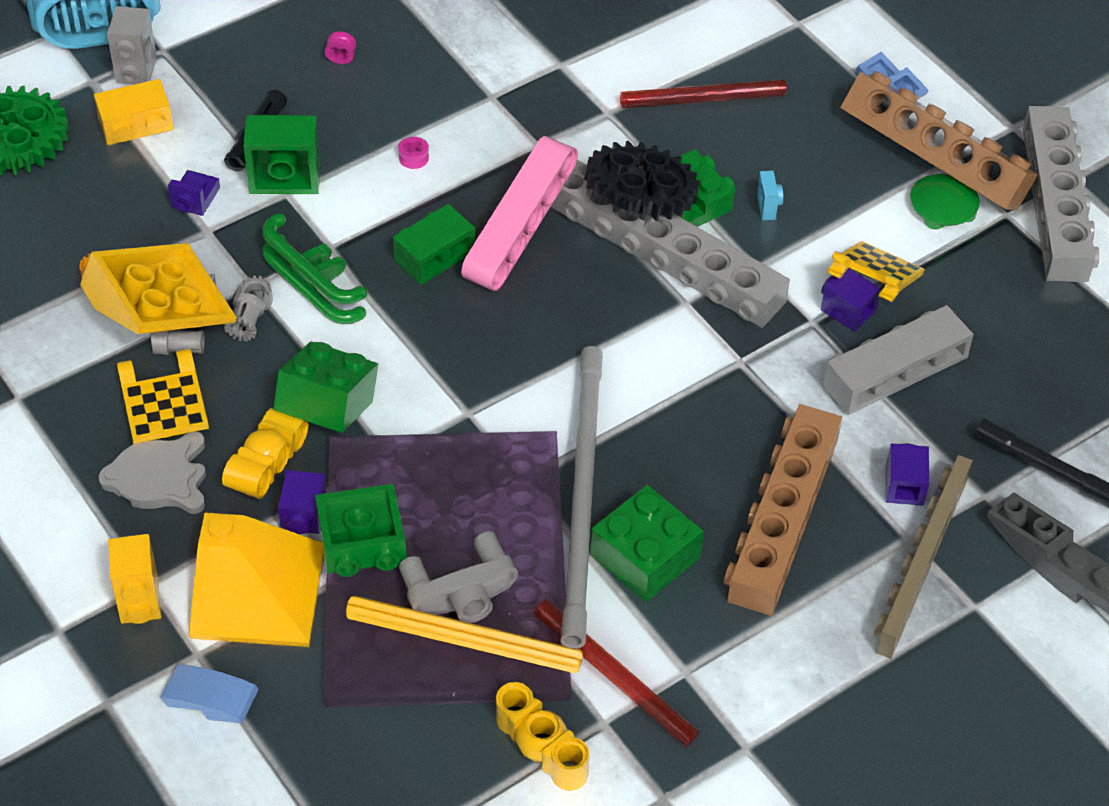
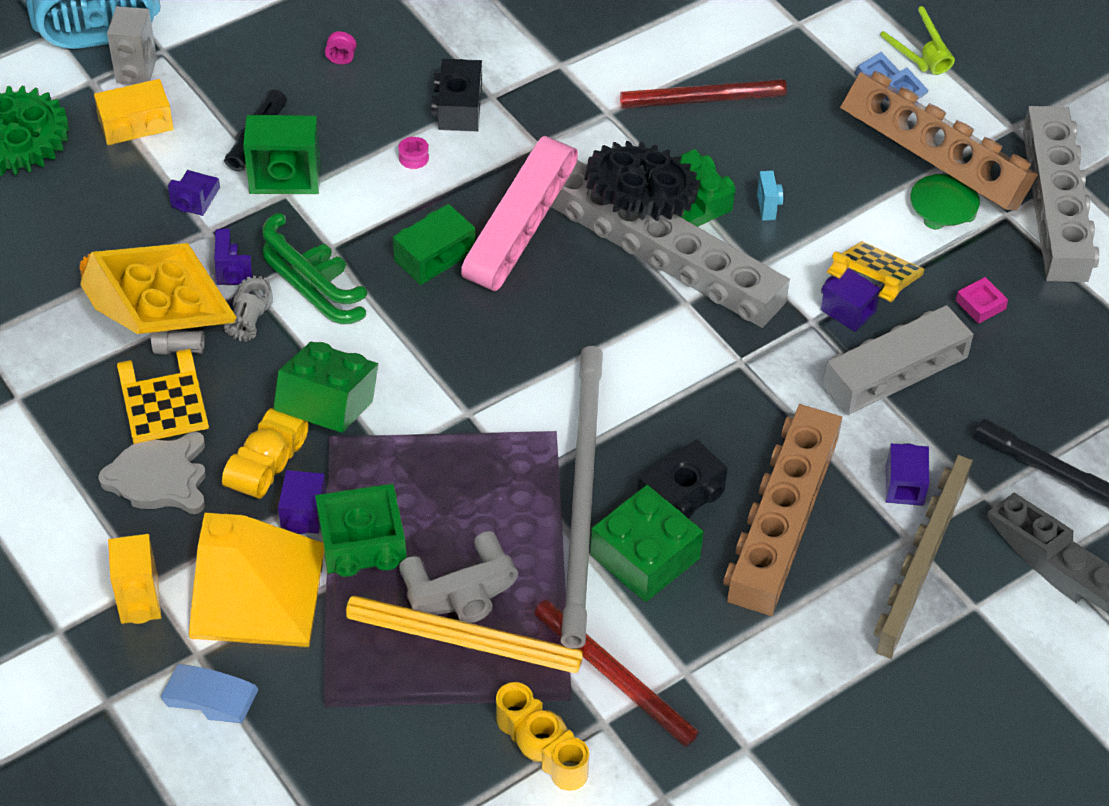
(229, 265): none -> dark purple bracket
(458, 95): none -> black brick
(689, 467): none -> black brick
(935, 53): none -> lime plant
(981, 300): none -> dark pink plate

